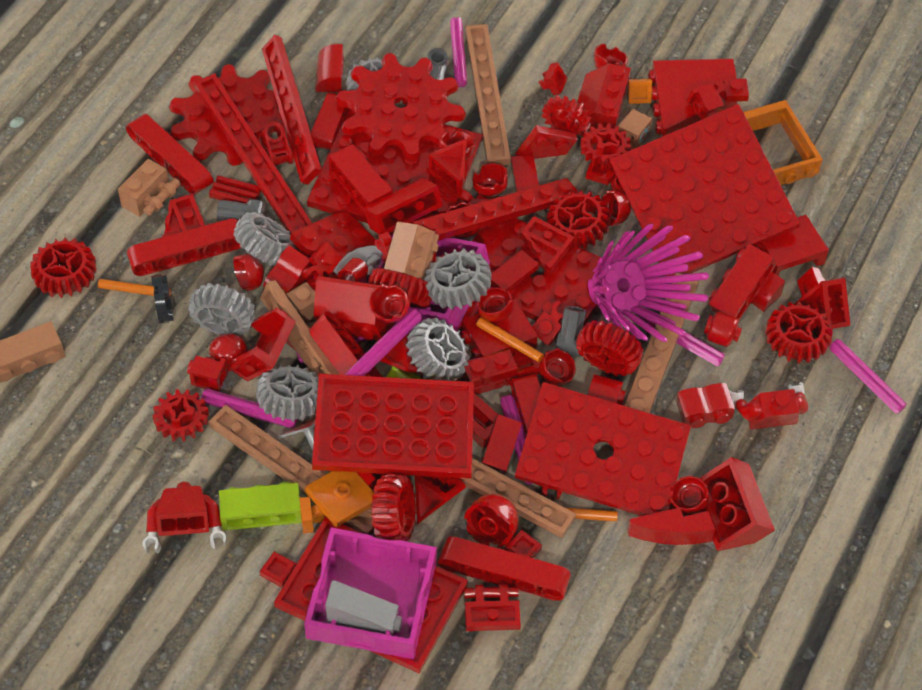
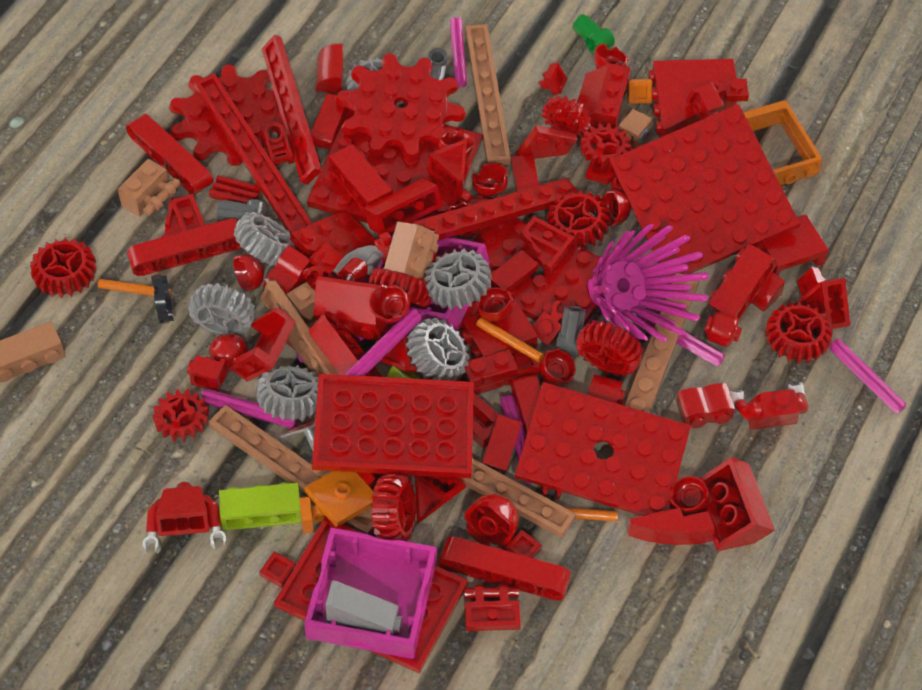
(593, 33): none -> green piece

